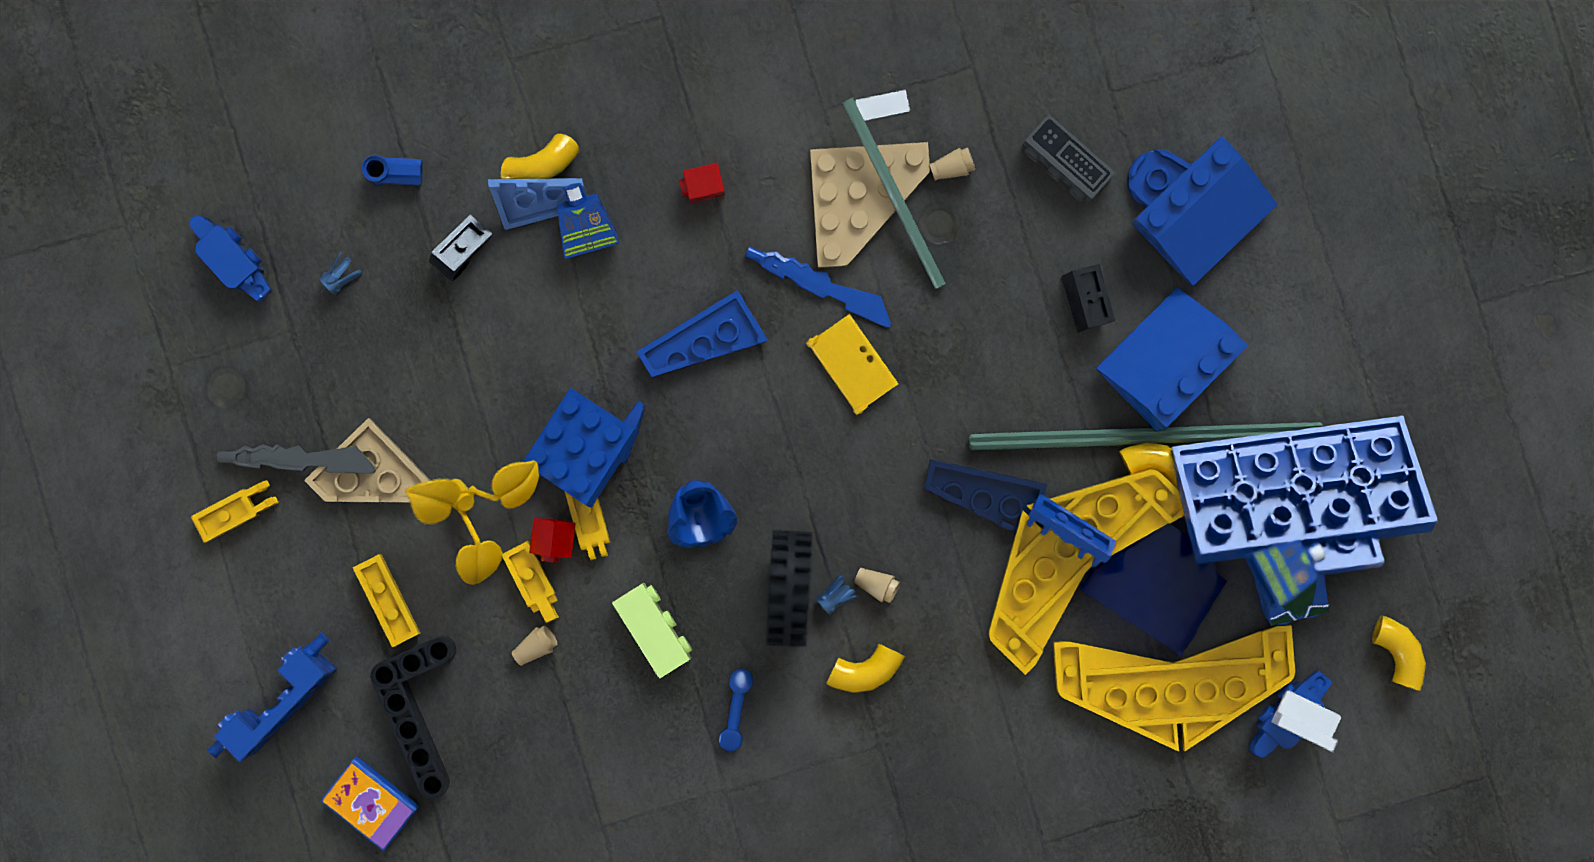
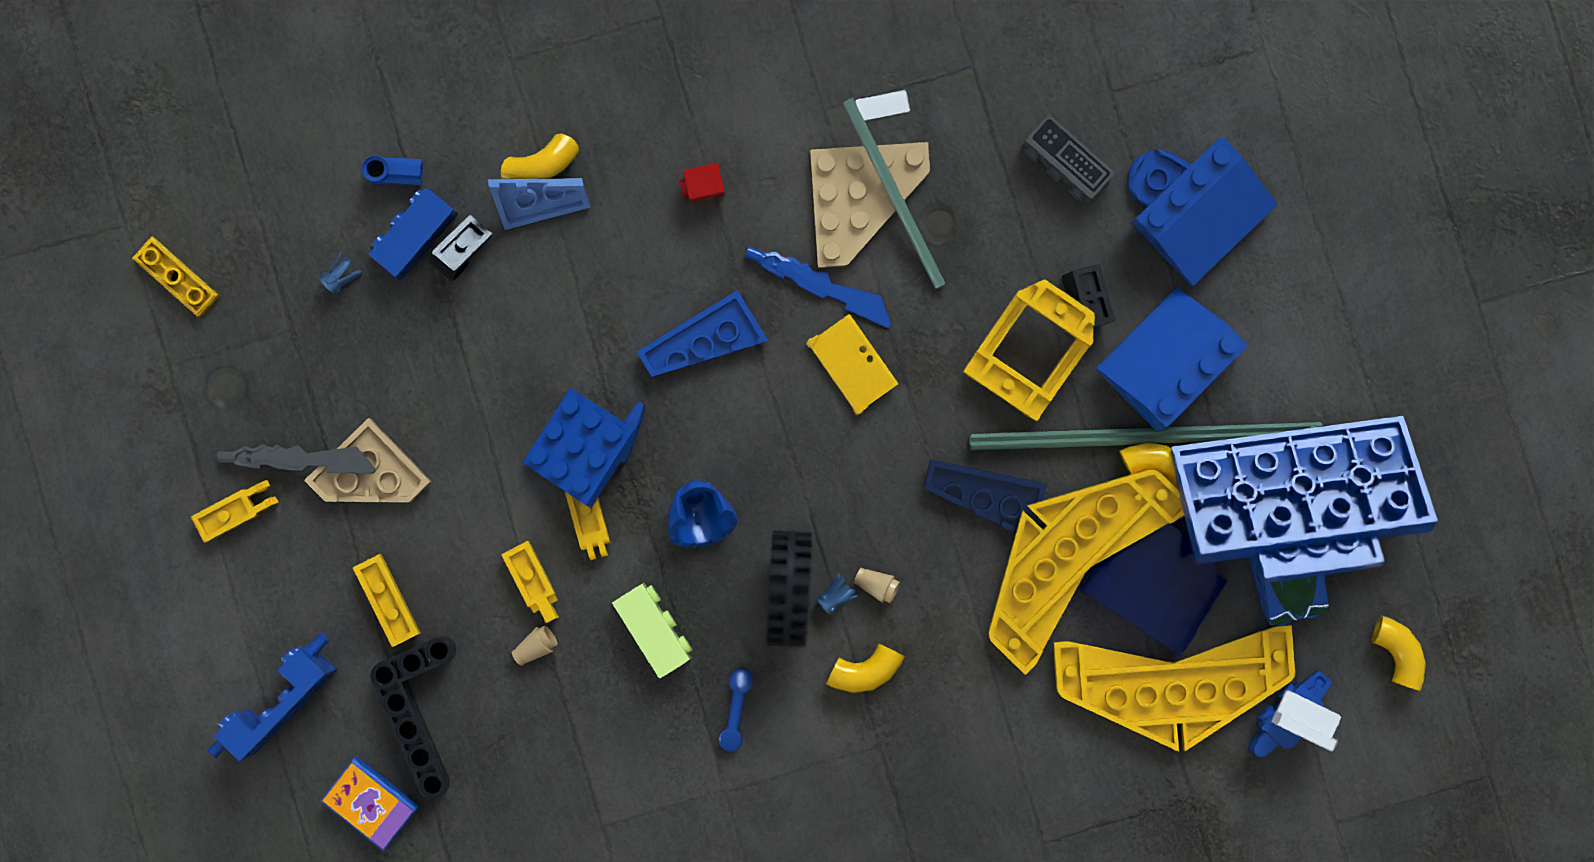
(187, 288): none -> yellow tile
(228, 258): blue hinge -> none
(412, 233): none -> blue brick
(433, 503): yellow plant -> none
(552, 539): red brick -> none
(584, 223): blue torso -> none
(952, 165): tan cone -> none
(1008, 383): none -> yellow wedge
(1071, 529): blue plate -> none
(1285, 569): blue torso -> none

